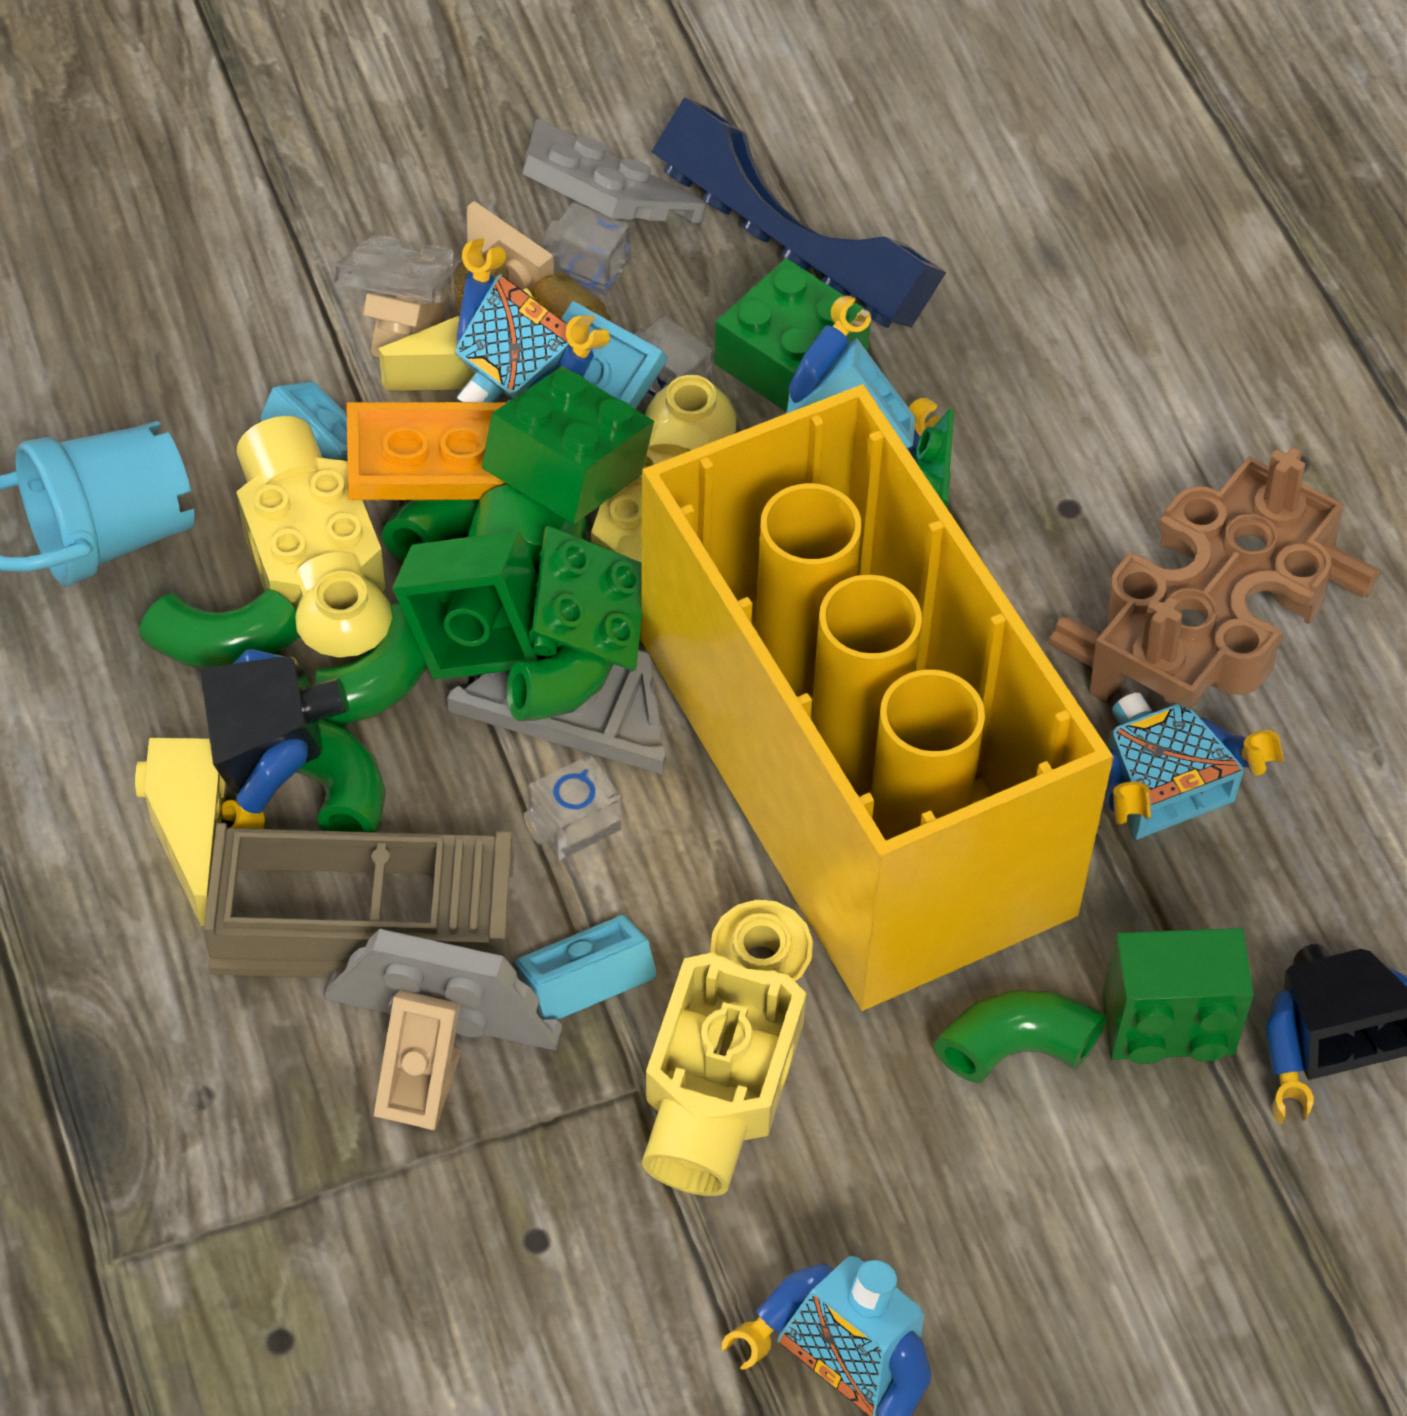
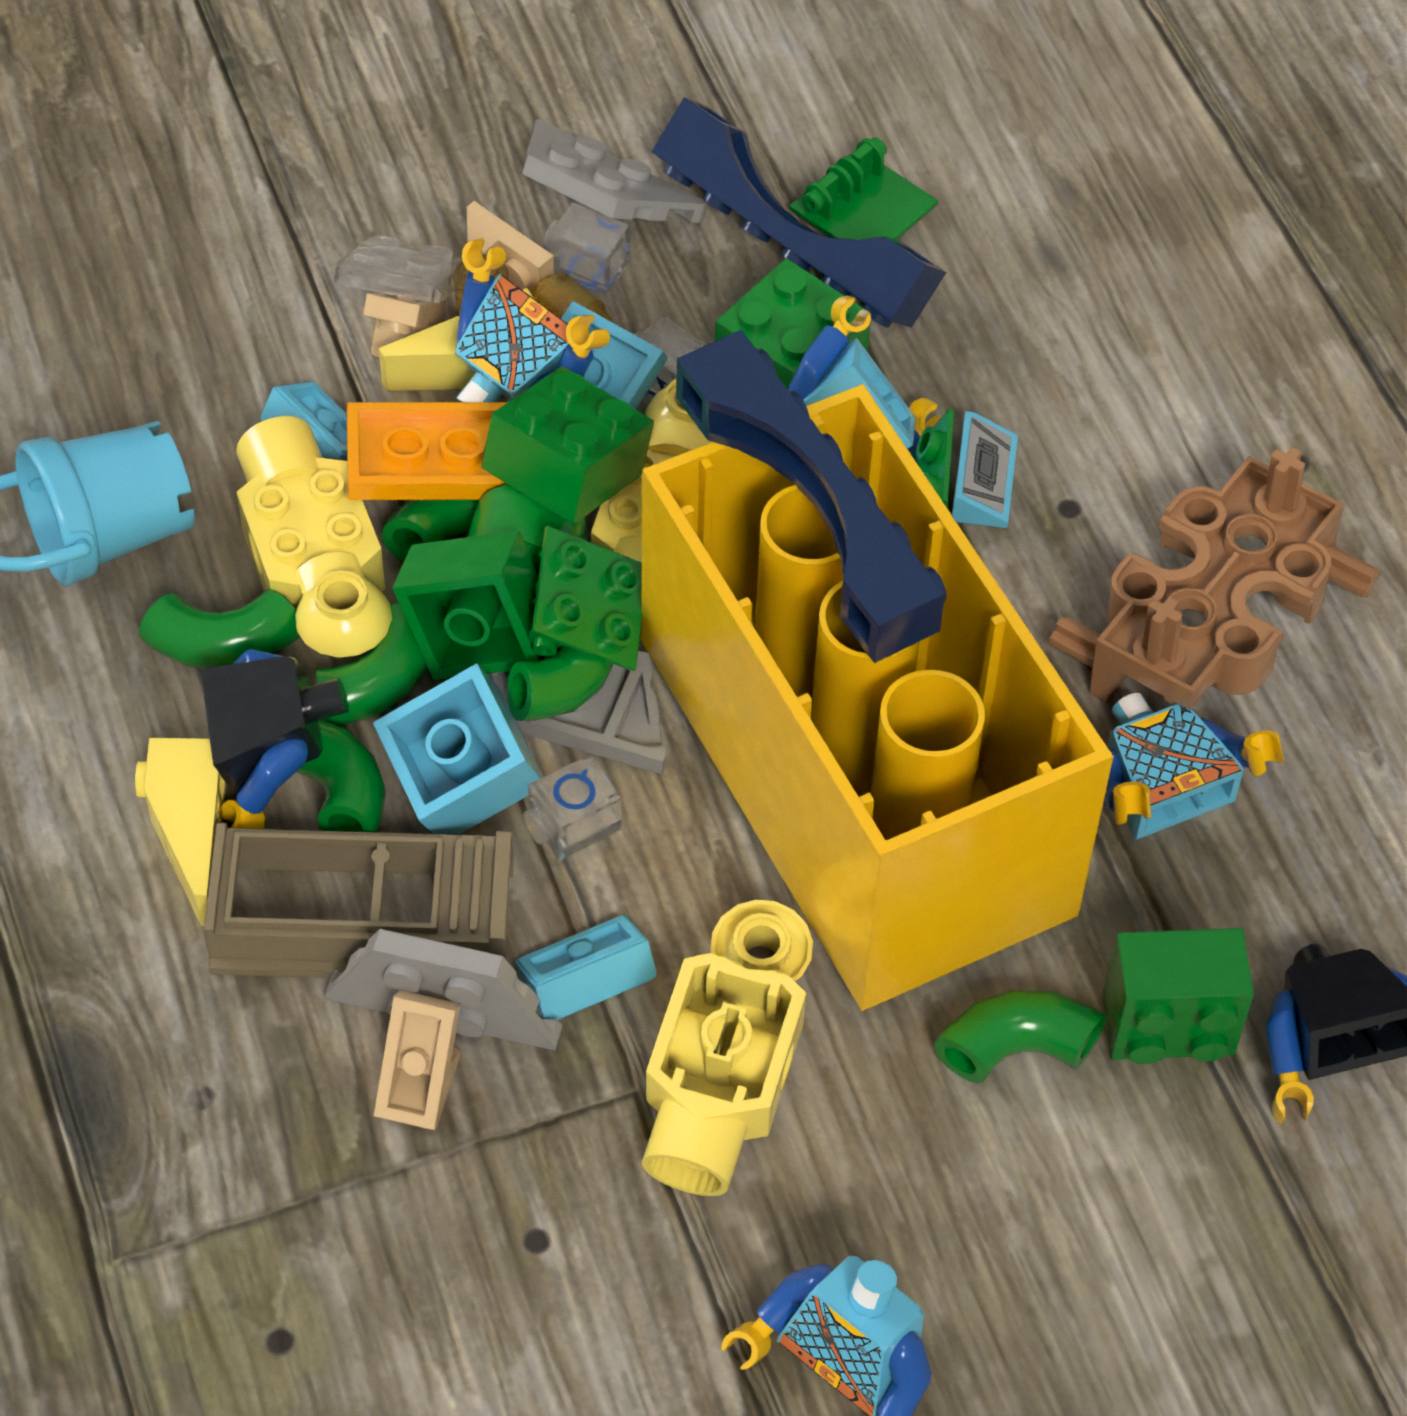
(458, 753): none -> medium azure brick
(745, 406): none -> dark blue arch
(863, 197): none -> green hinge
(984, 473): none -> slope

